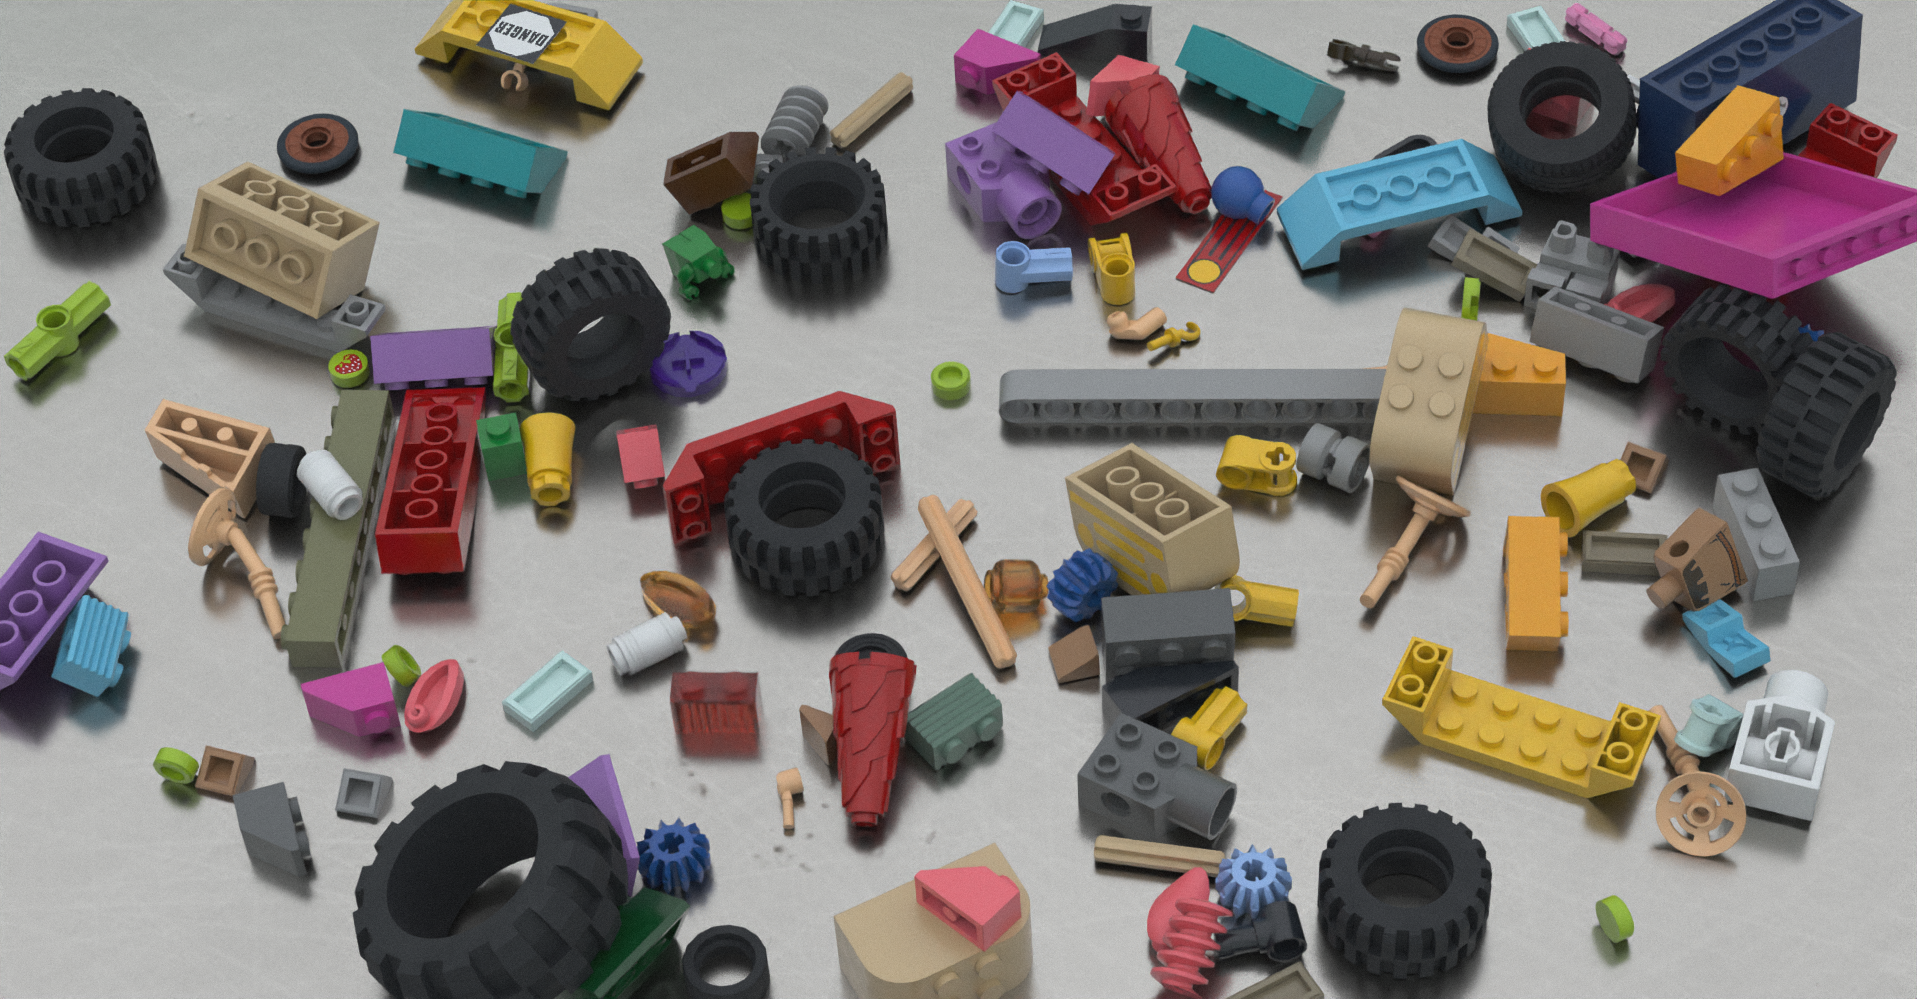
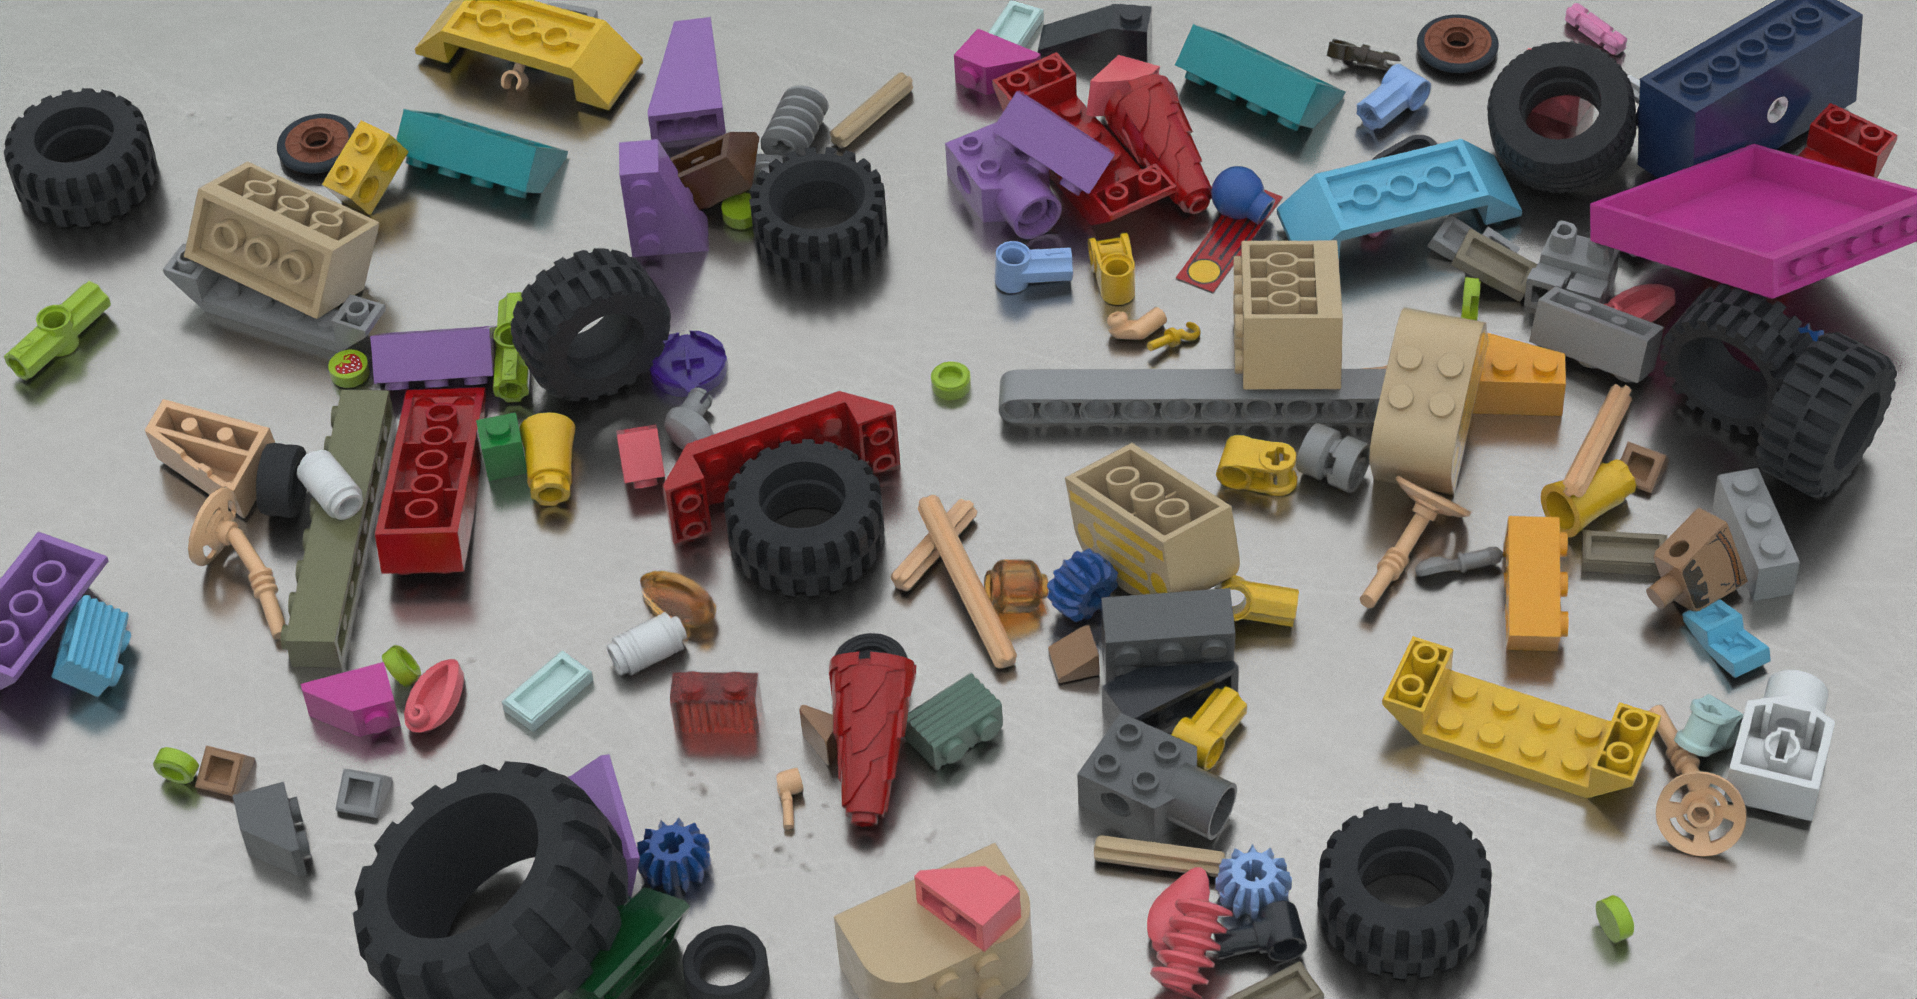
(365, 167): none -> yellow brick
(521, 33): sticker -> none
(657, 204): none -> medium lavender wedge
(686, 422): none -> light grey arm
(688, 86): none -> medium lavender slope
(694, 259): green piece -> none
(1288, 315): none -> tan brick
(1398, 91): none -> light blue piece
(1464, 561): none -> light grey piece
(1533, 28): light aqua tile -> none
(1597, 441): none -> light nougat axle
(1732, 143): light orange wedge -> none

